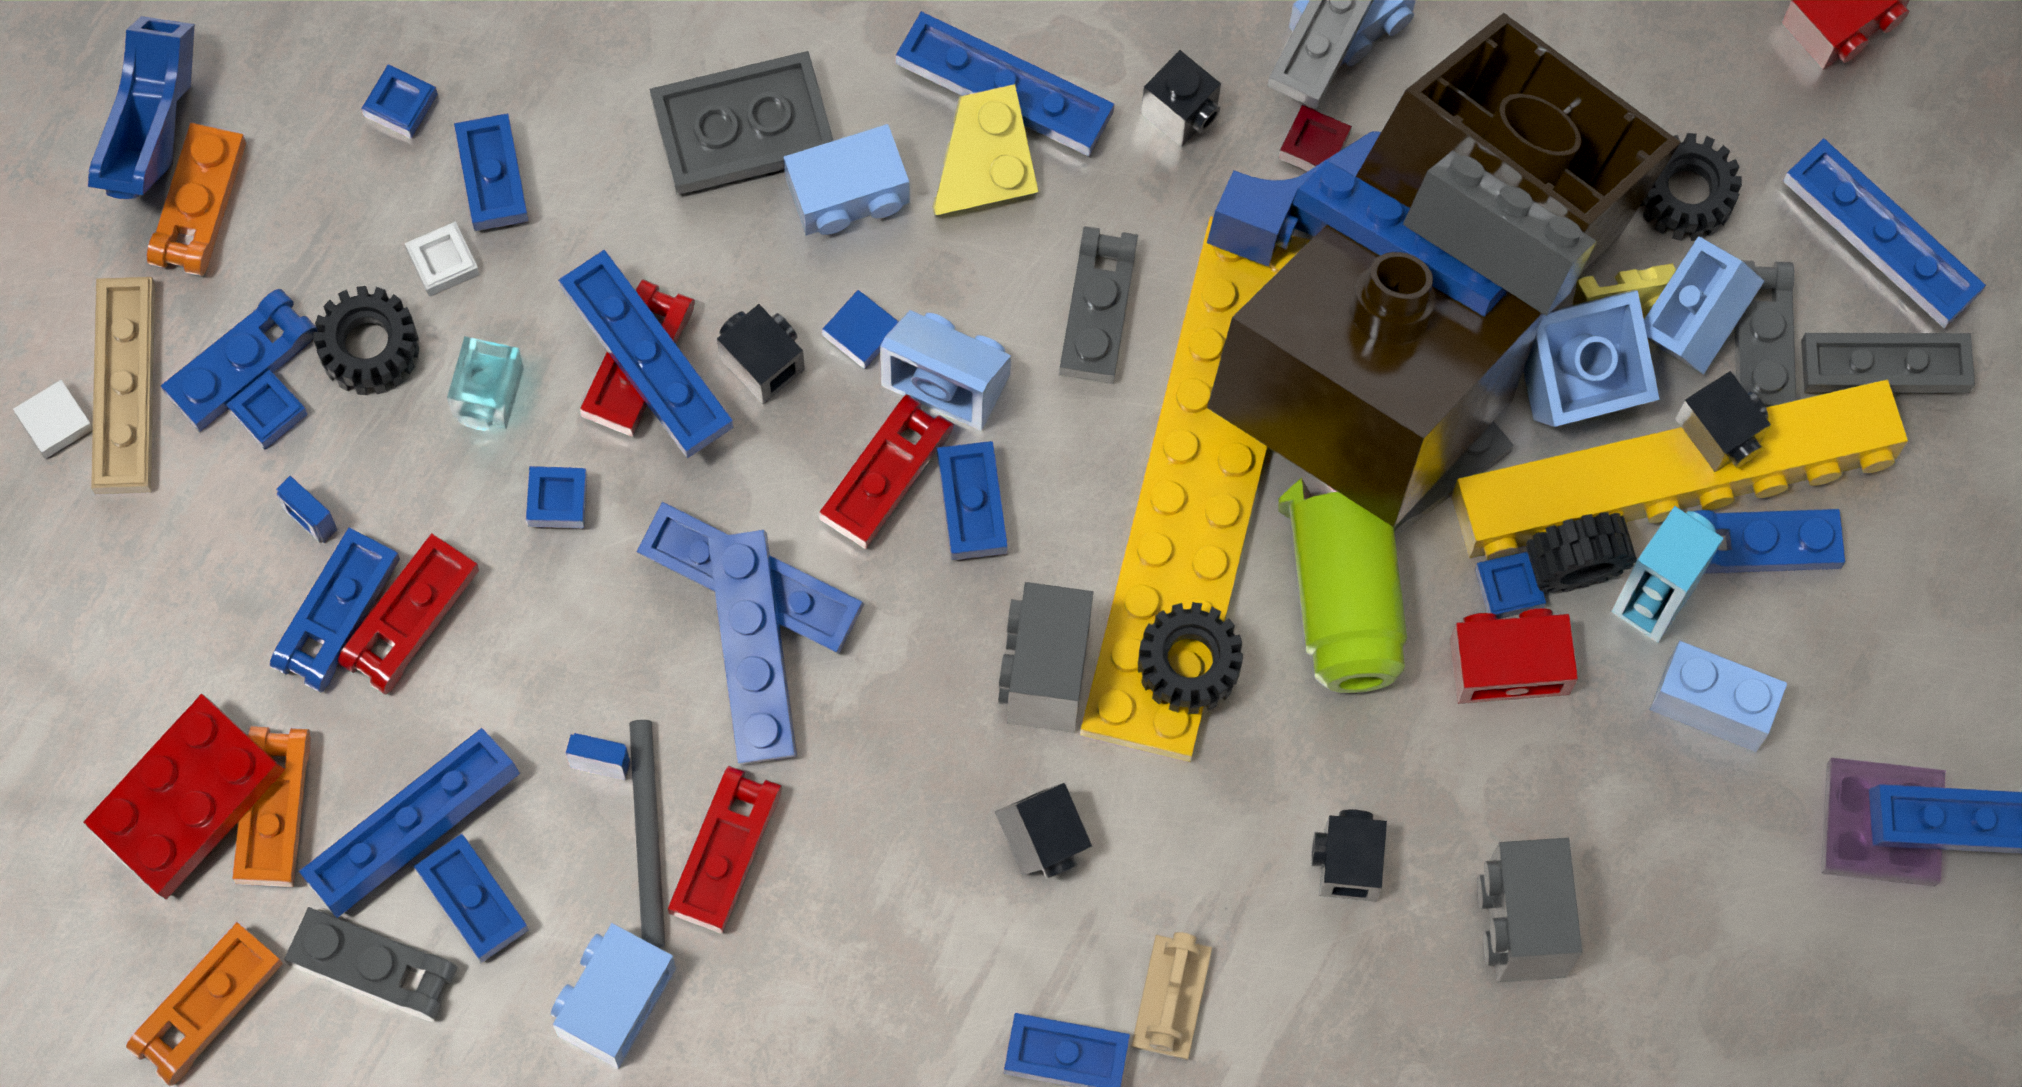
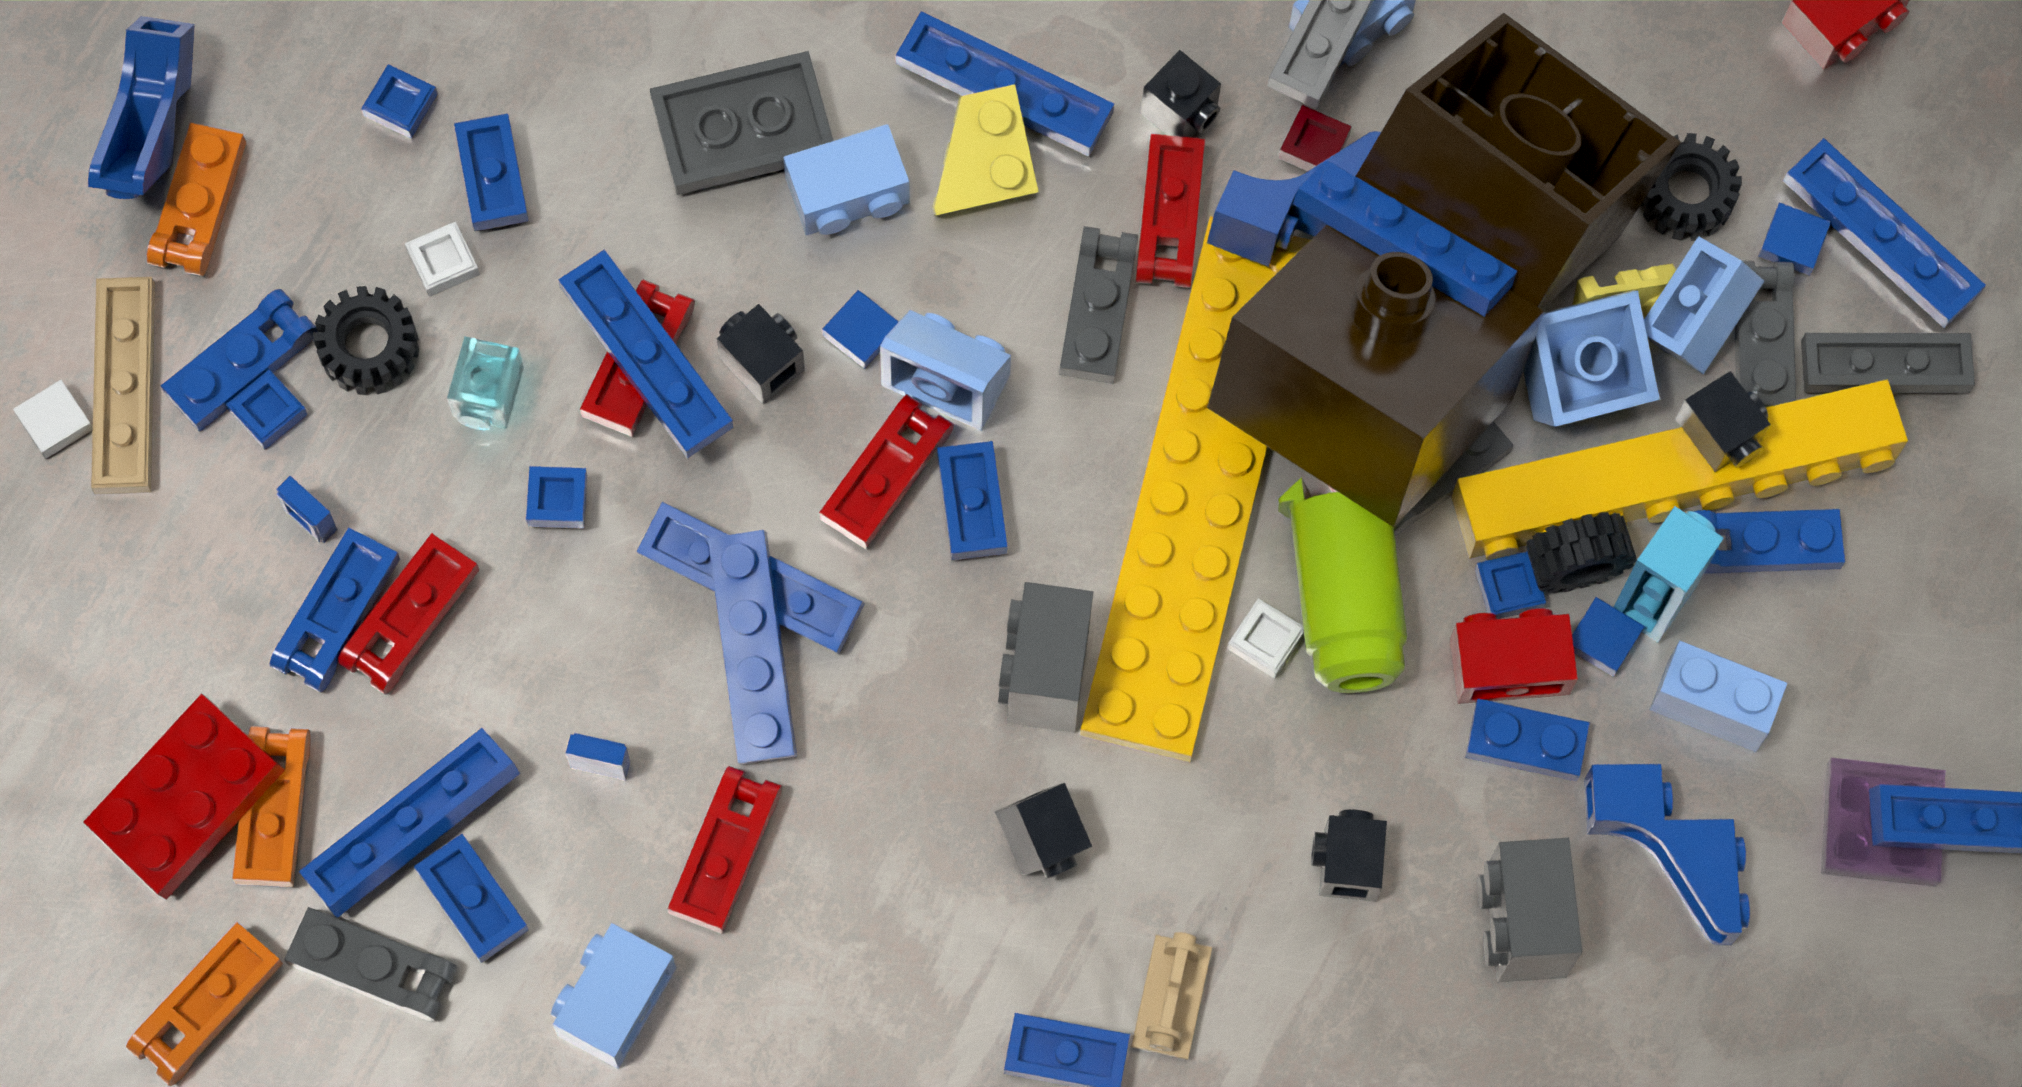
(647, 832): dark grey bar -> none
(1170, 208): none -> red plate
(1196, 625): black tyre -> none
(1266, 638): none -> white tile
(1499, 232): dark grey brick -> none
(1527, 740): none -> blue plate
(1605, 636): none -> blue tile
(1695, 855): none -> blue arch
(1794, 238): none -> blue tile

